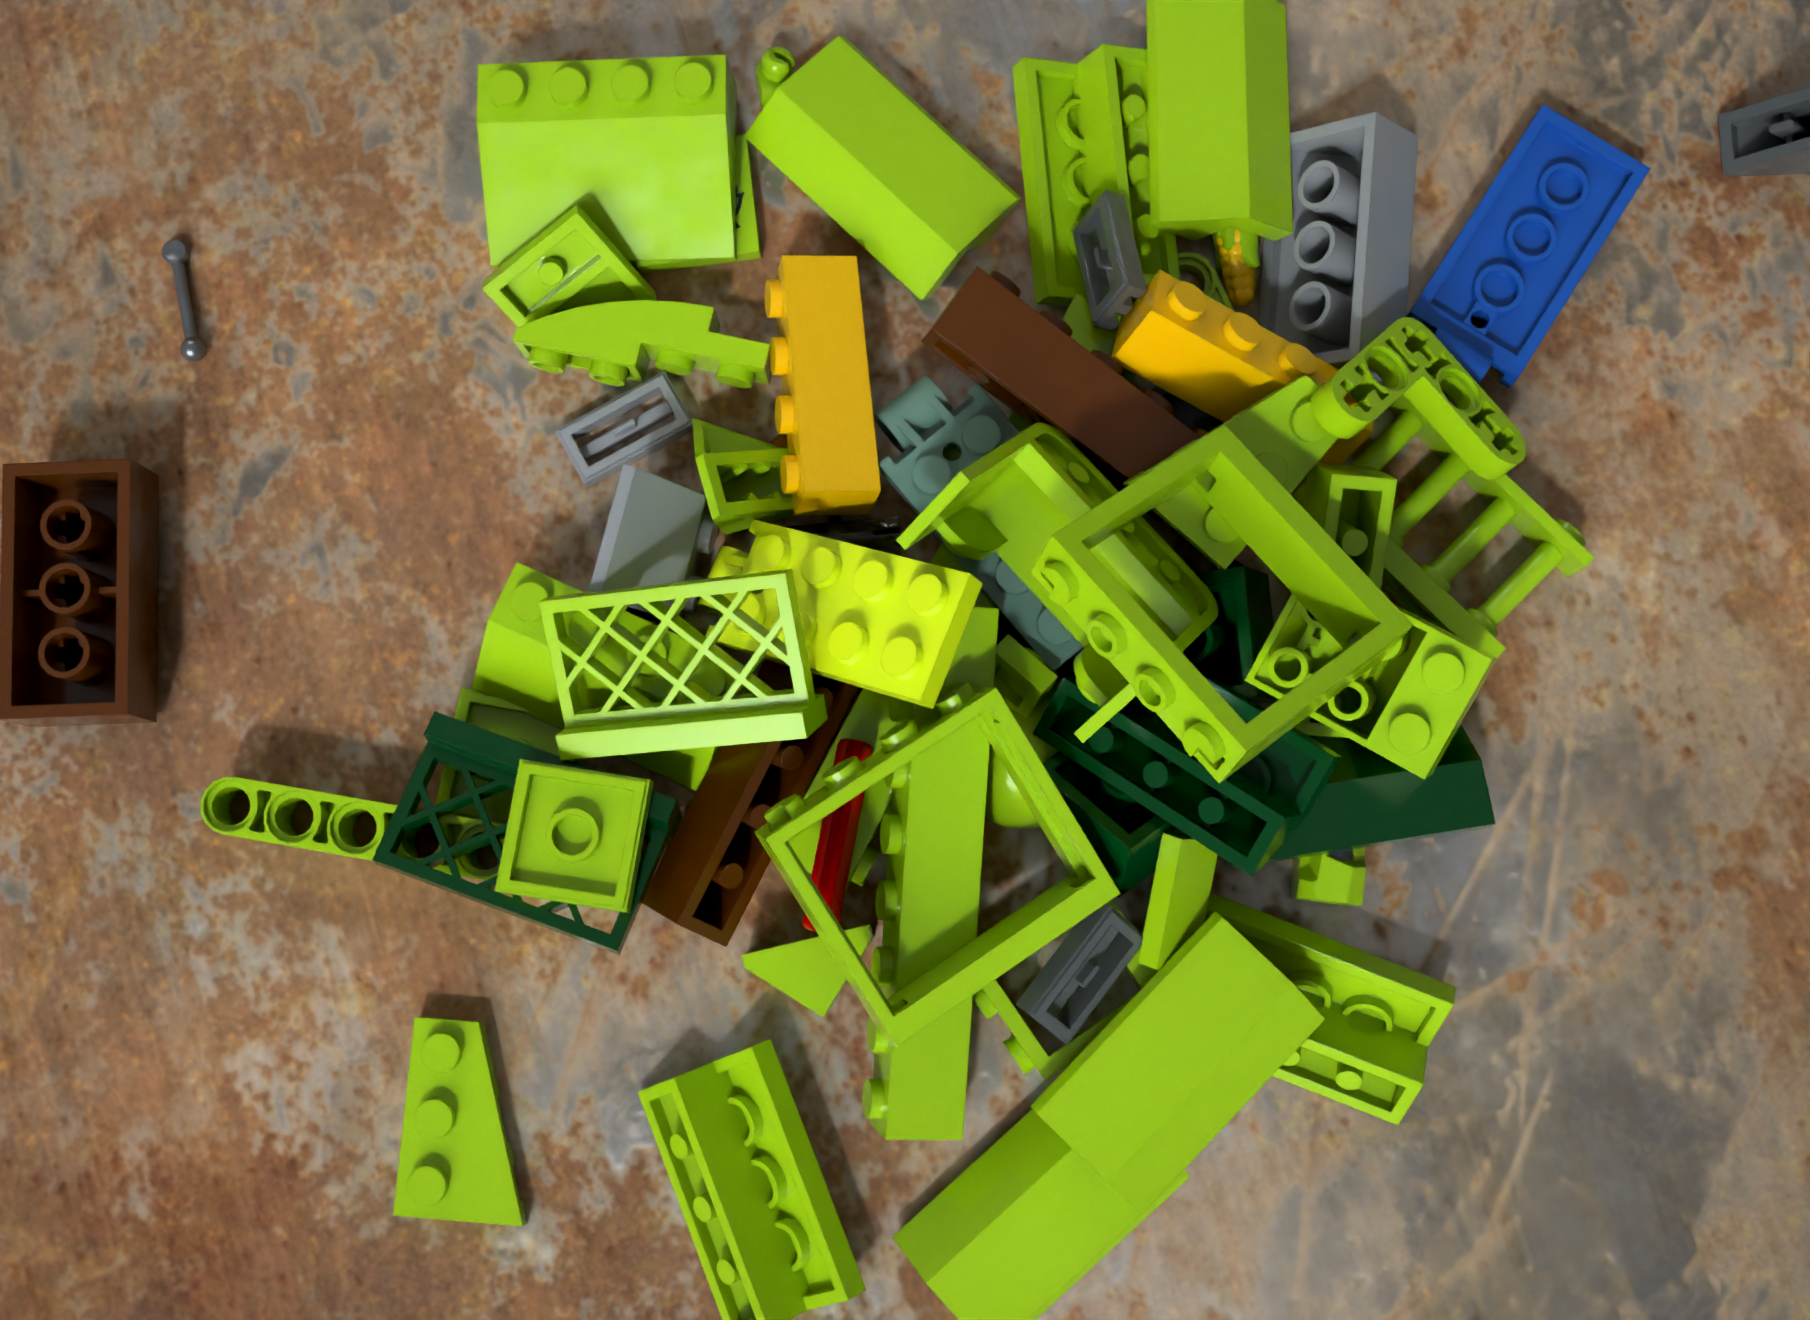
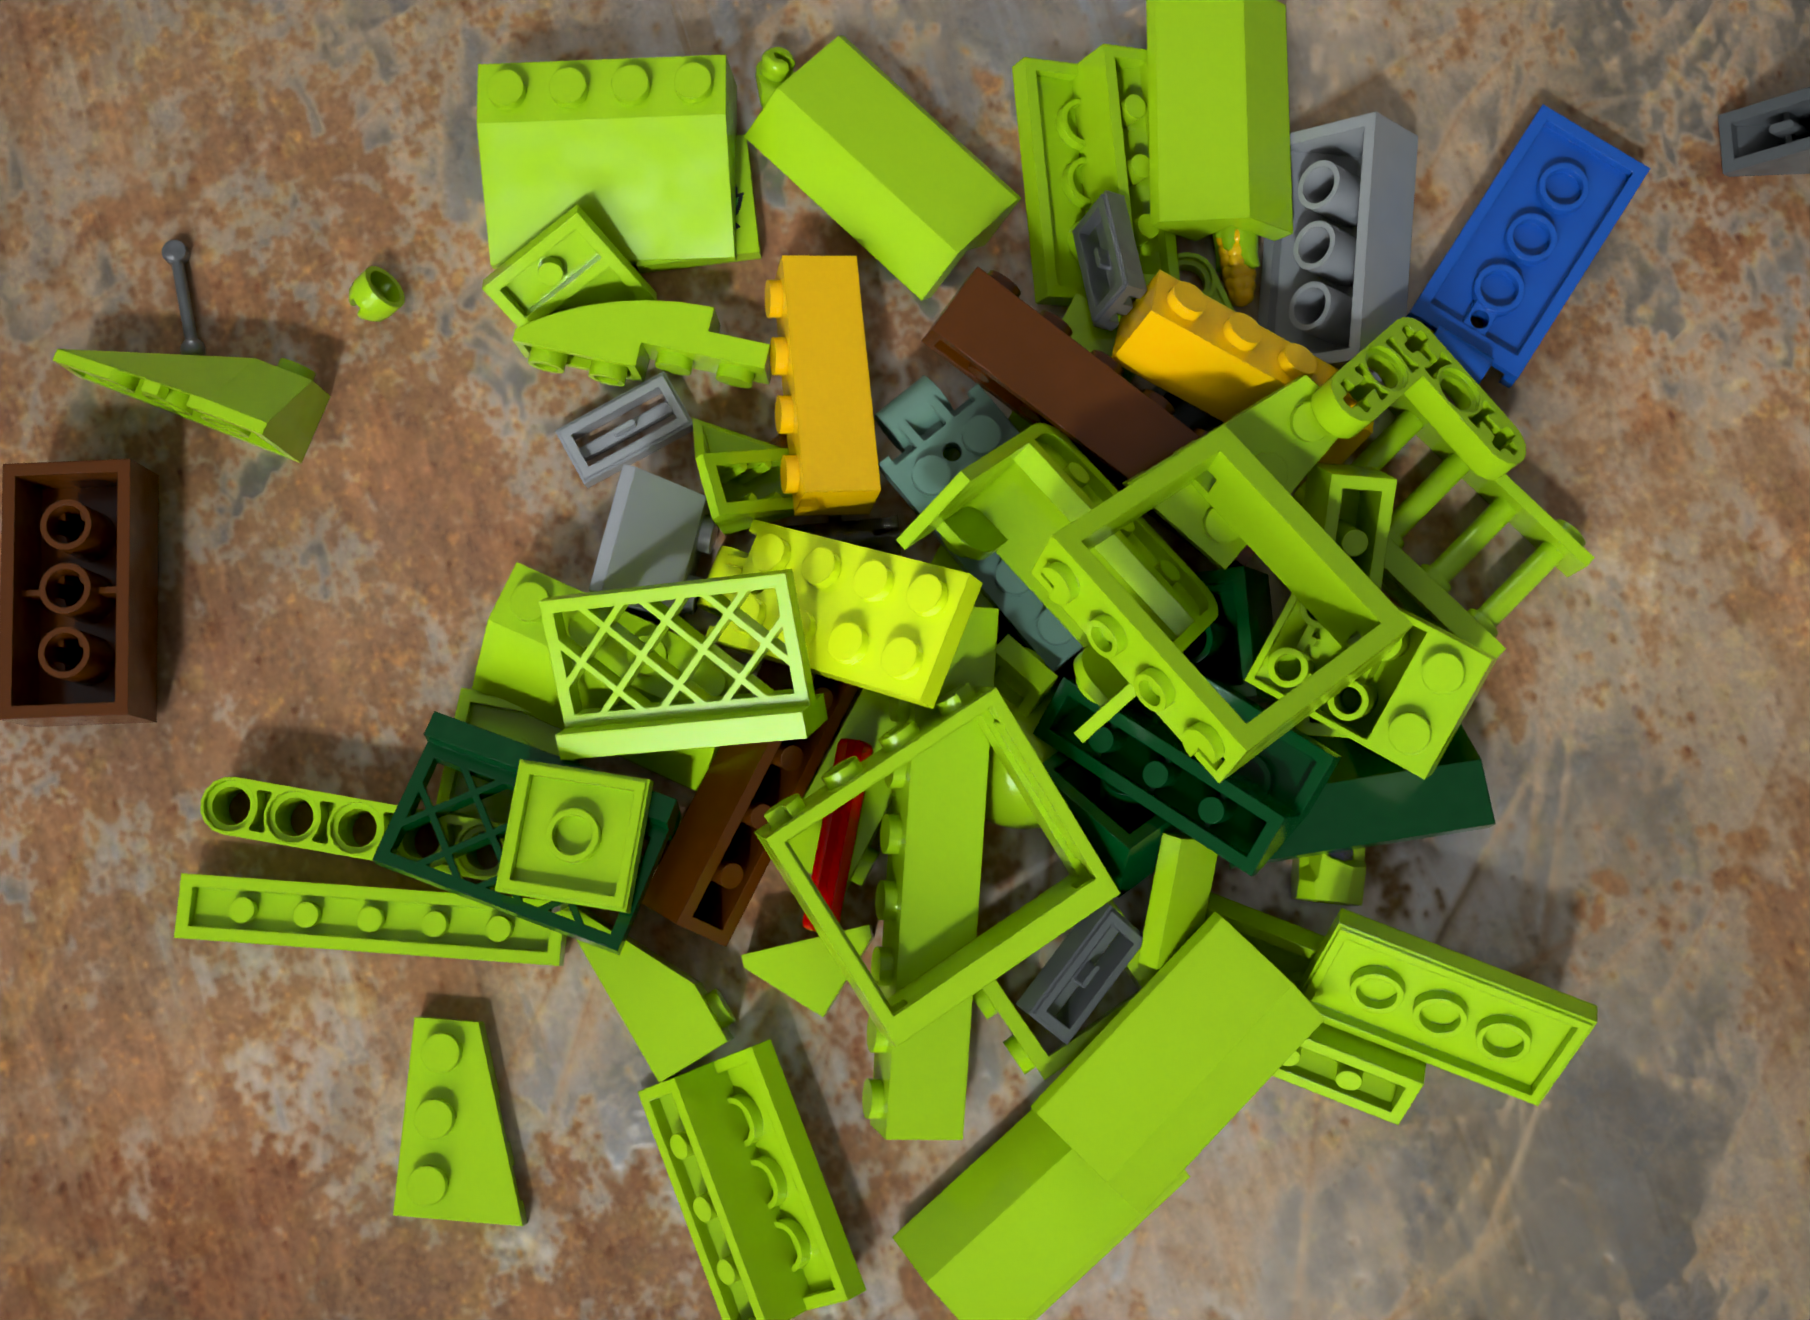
(233, 395): none -> lime wedge
(359, 920): none -> lime plate
(376, 294): none -> lime hinge
(659, 1003): none -> lime slope
(1445, 1007): none -> lime tile

